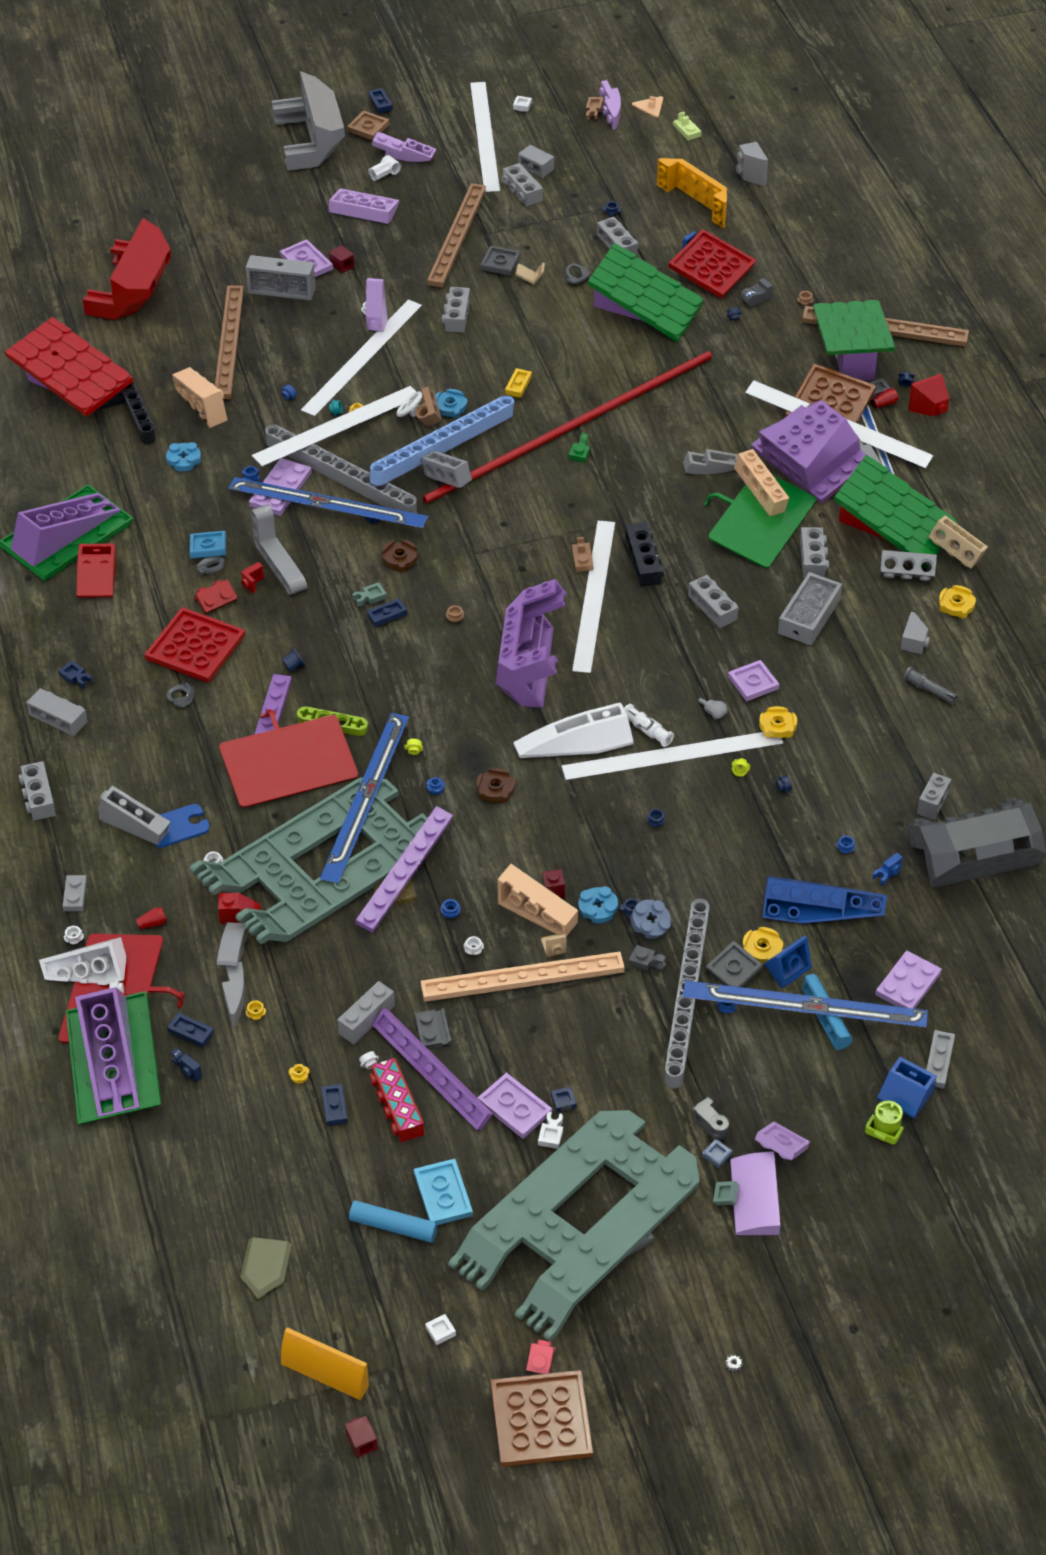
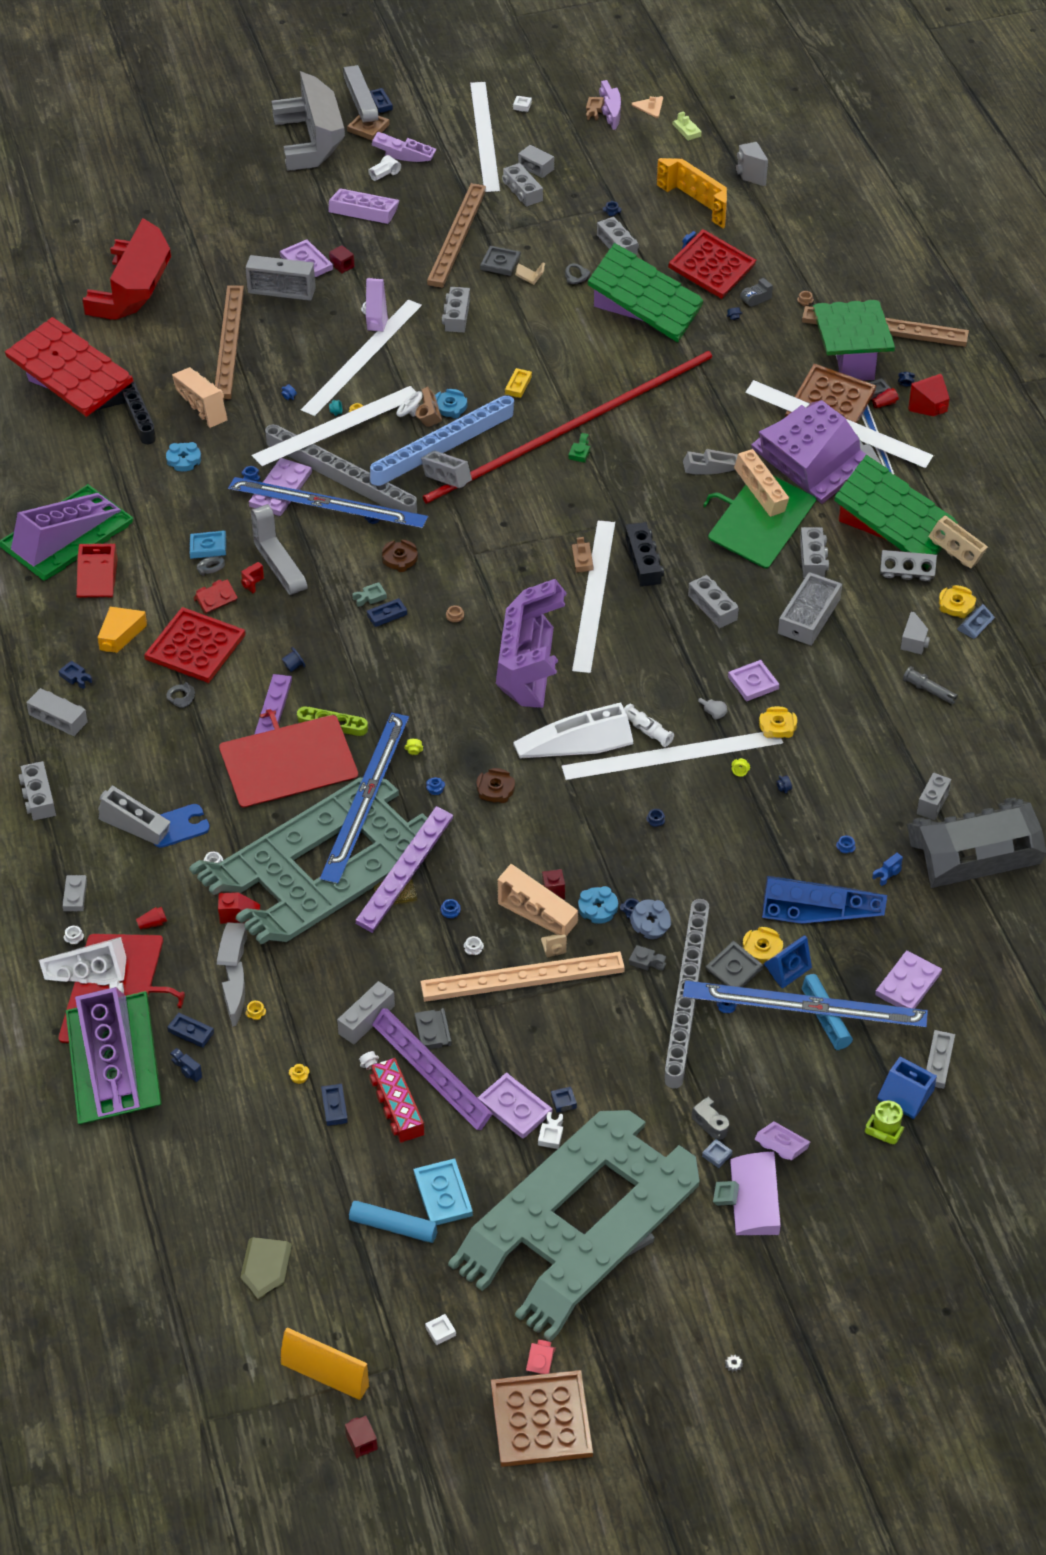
(120, 628): none -> light orange slope
(360, 93): none -> light grey beam
(976, 622): none -> sand blue slope

